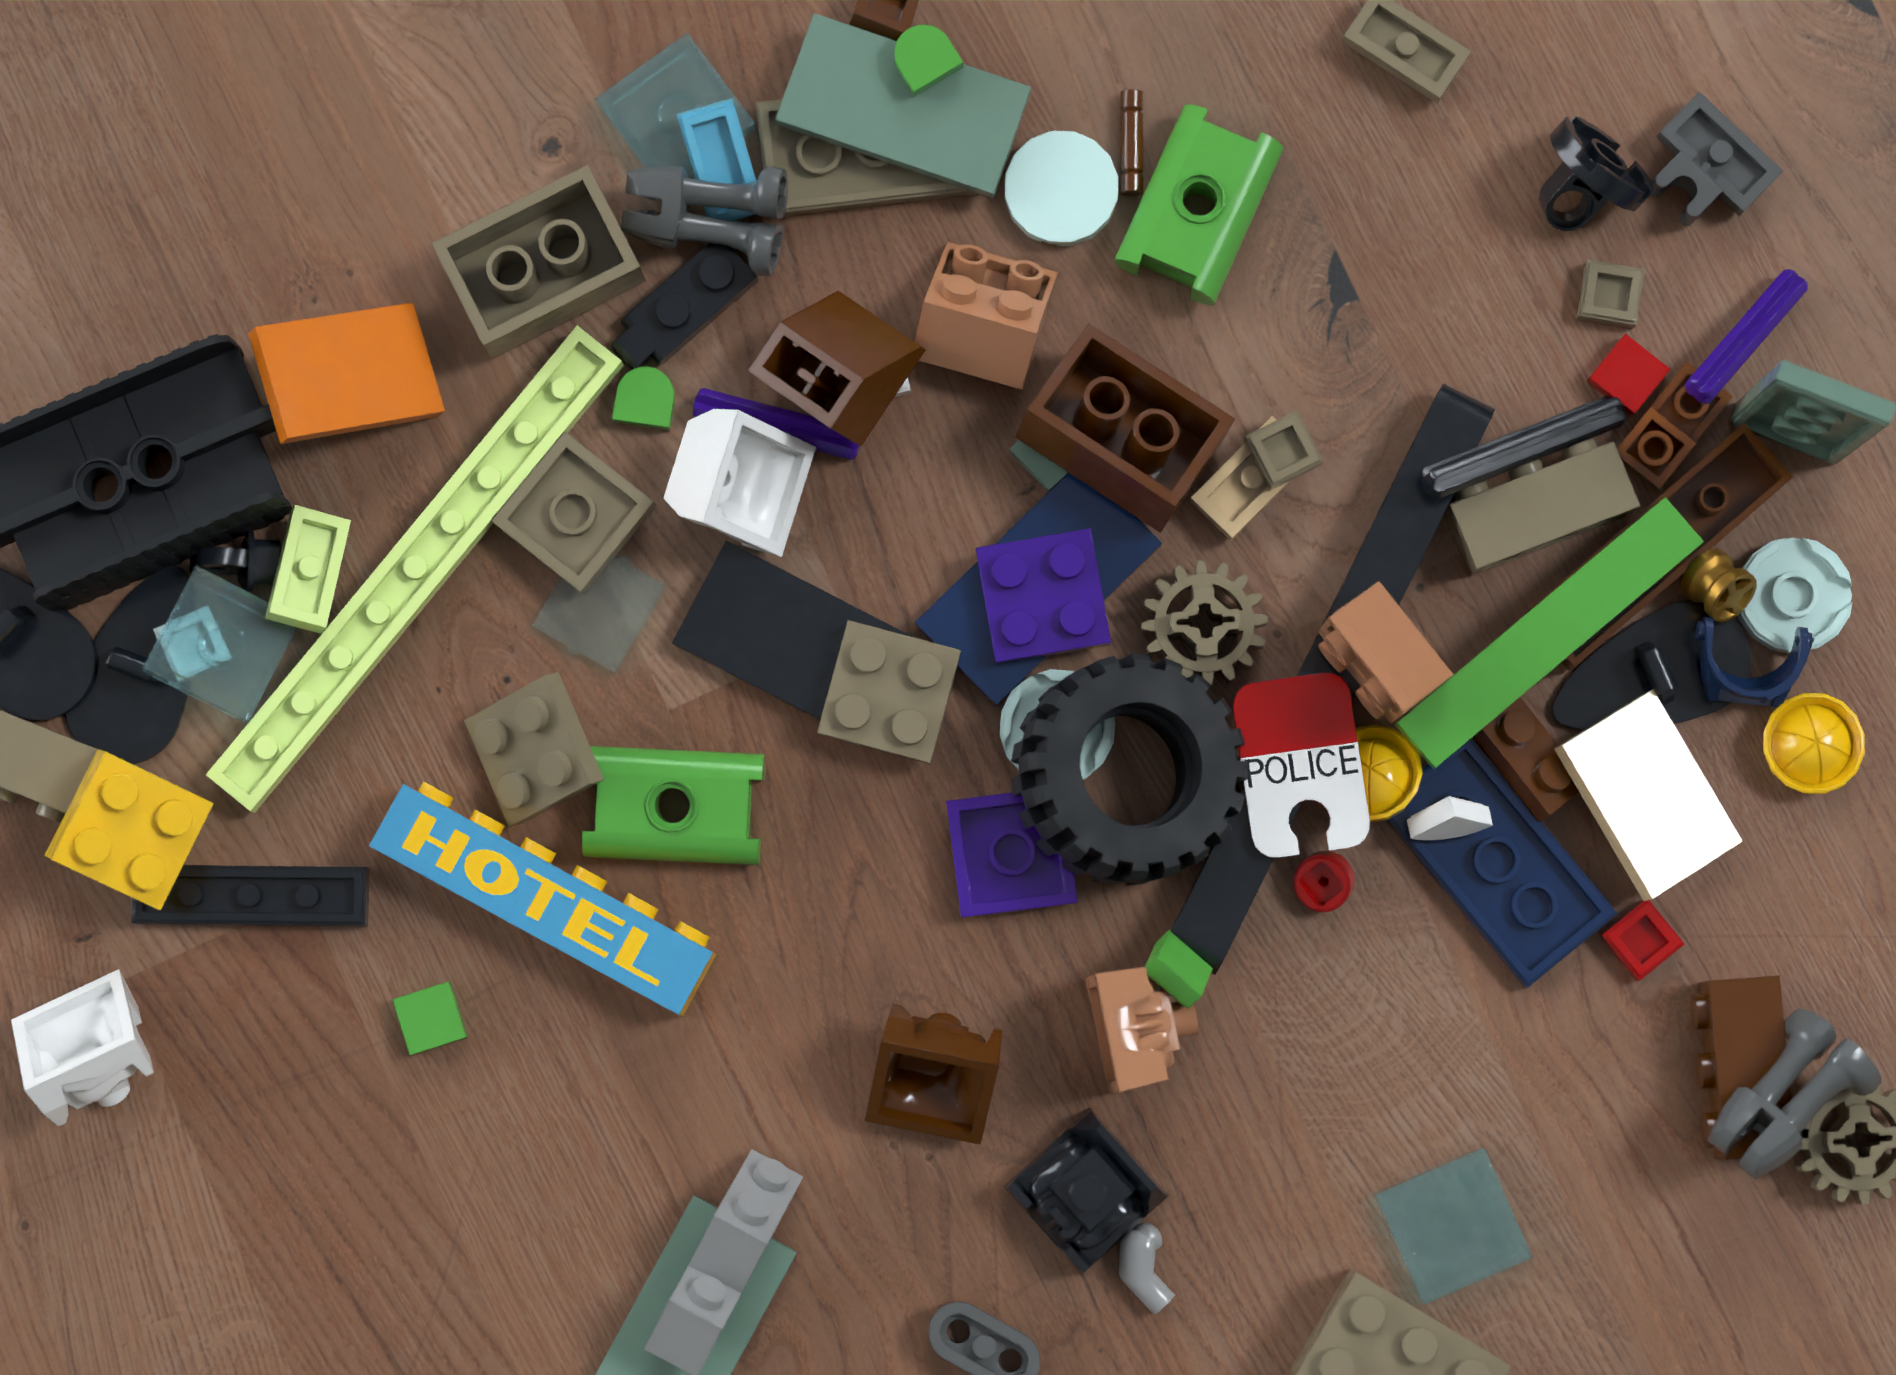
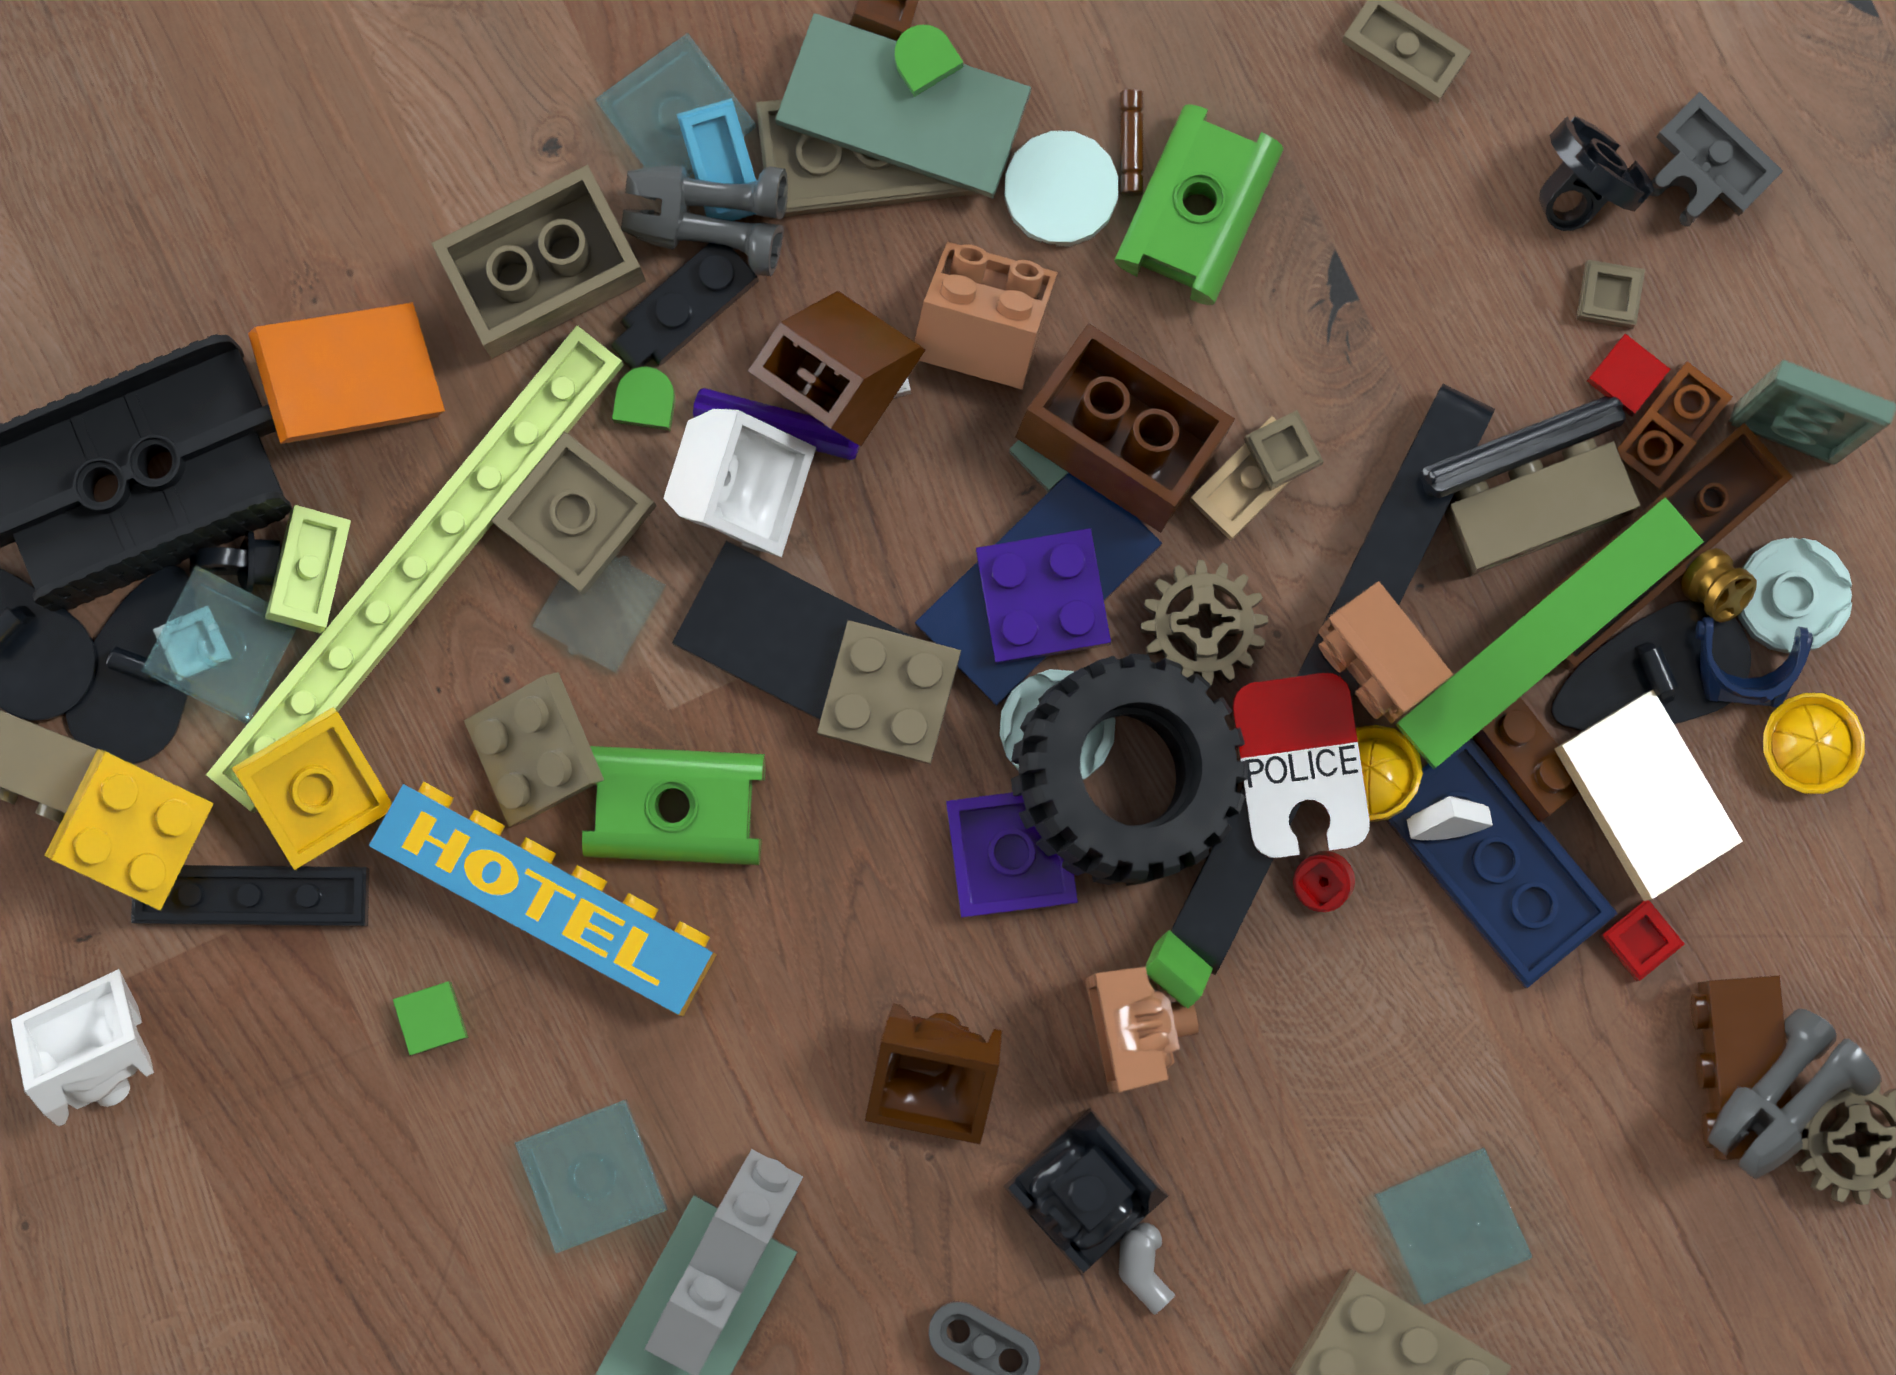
(313, 788): none -> yellow plate
(591, 1176): none -> clear light blue tile
(1746, 336): dark purple axle -> none

